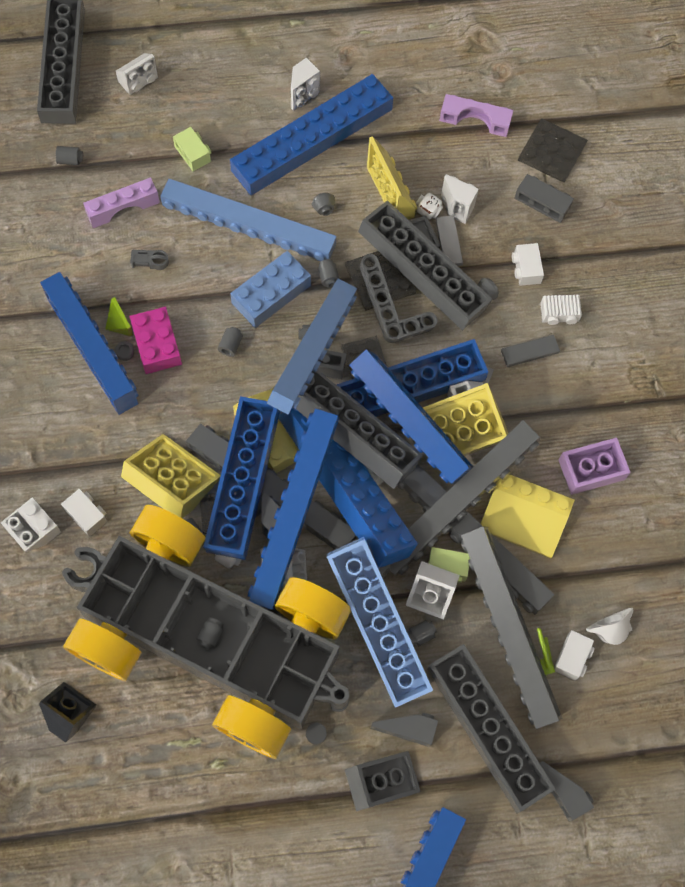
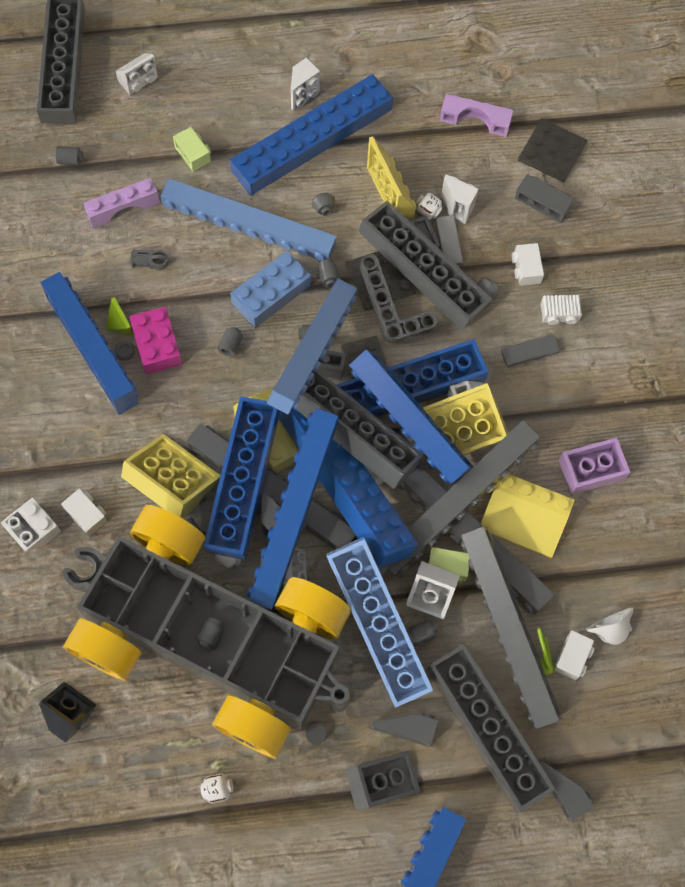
(216, 788): none -> white head

